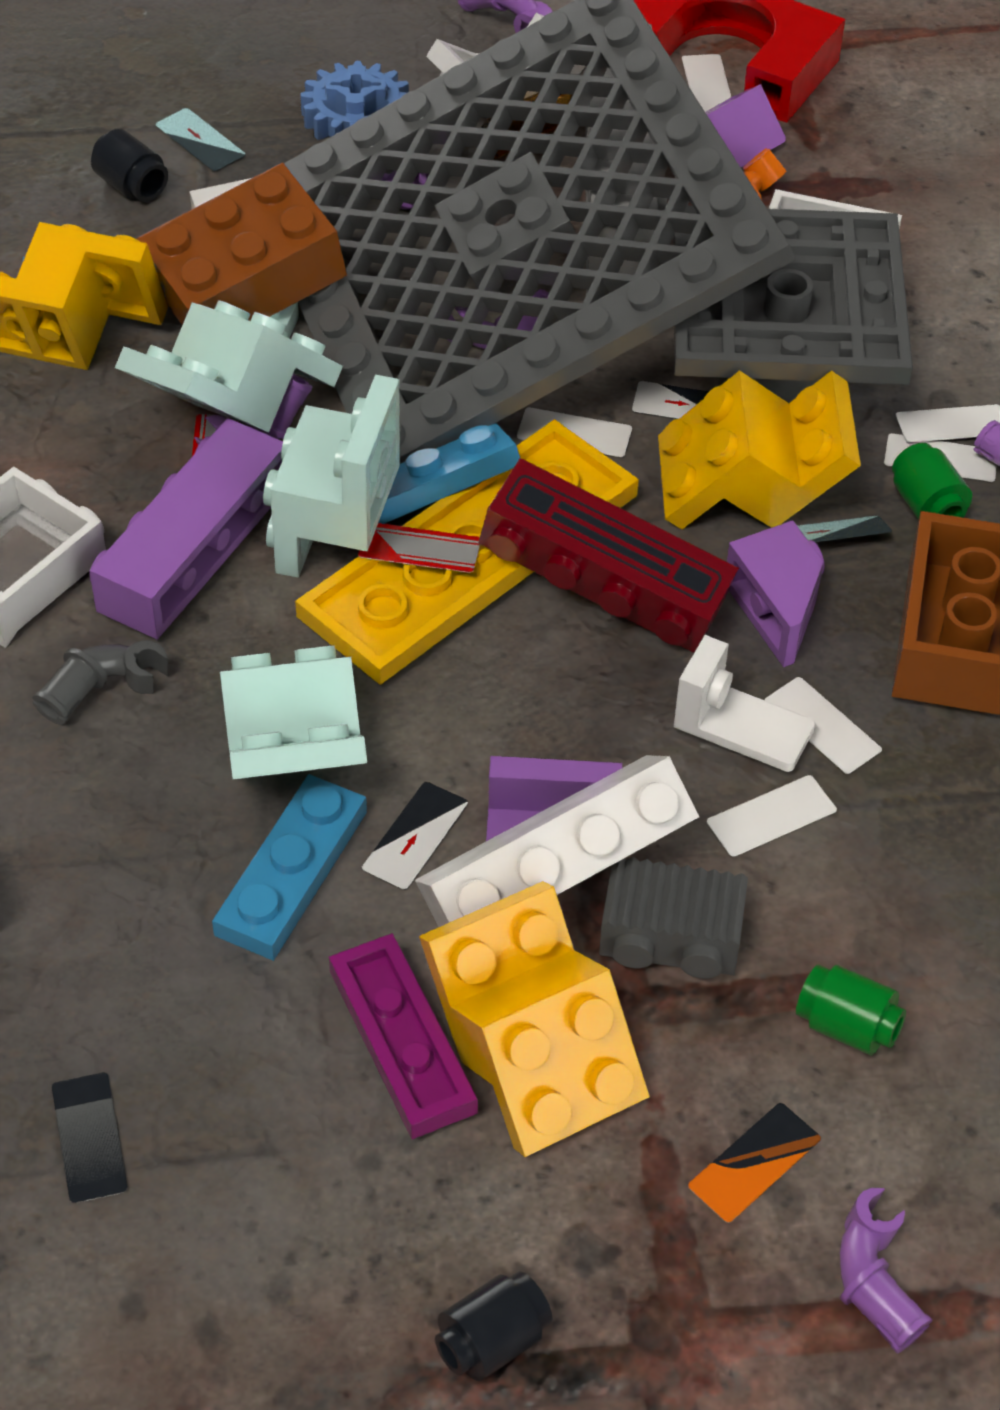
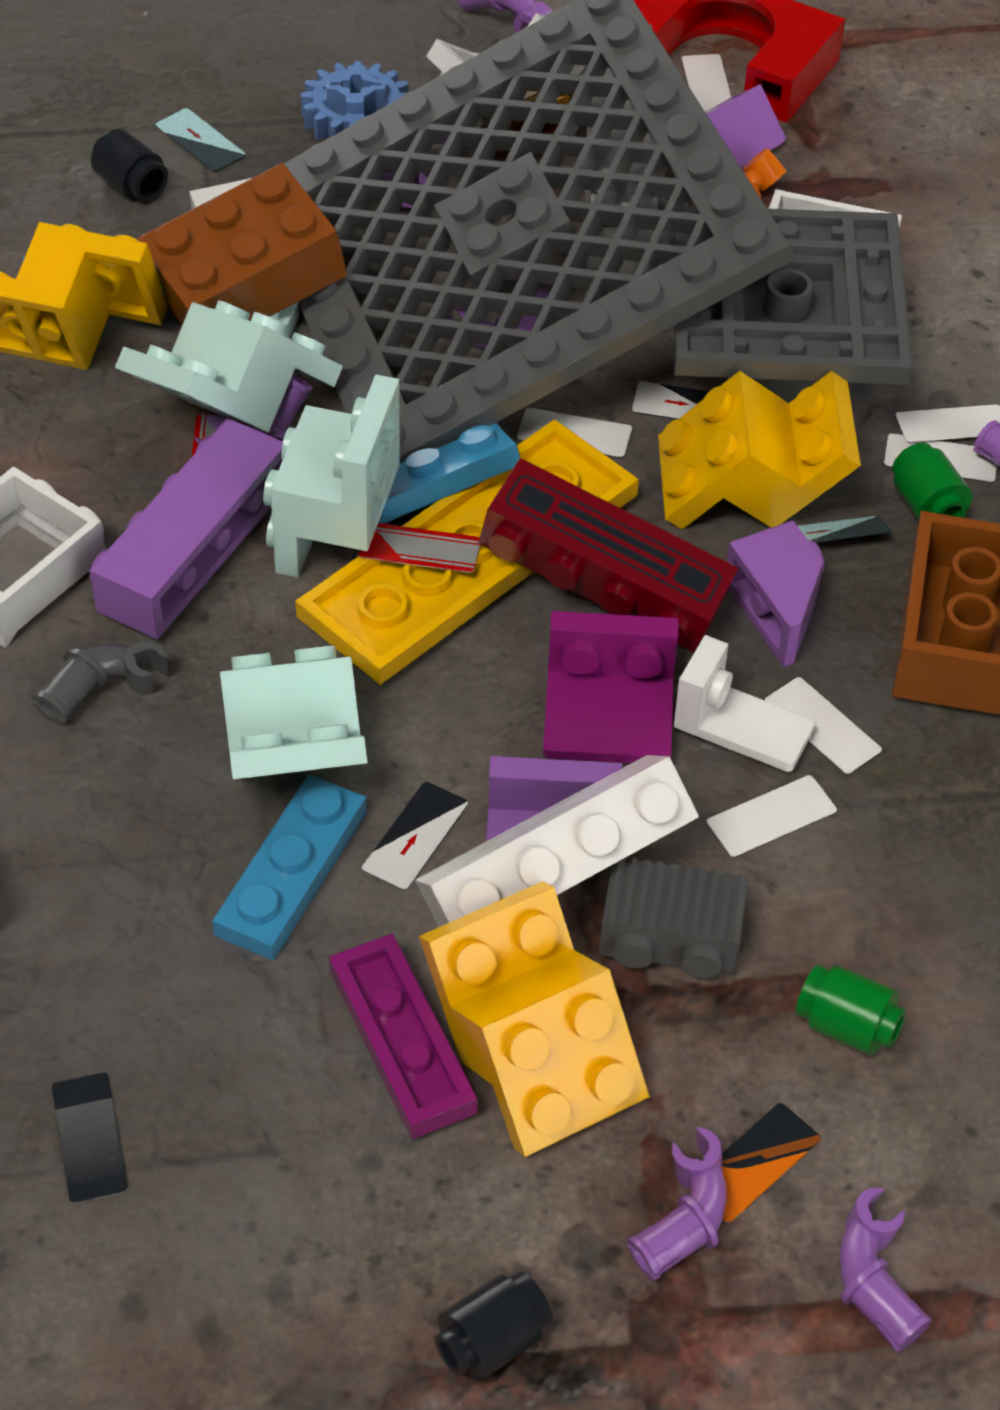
(609, 687): none -> magenta bracket
(697, 1215): none -> medium lavender piece

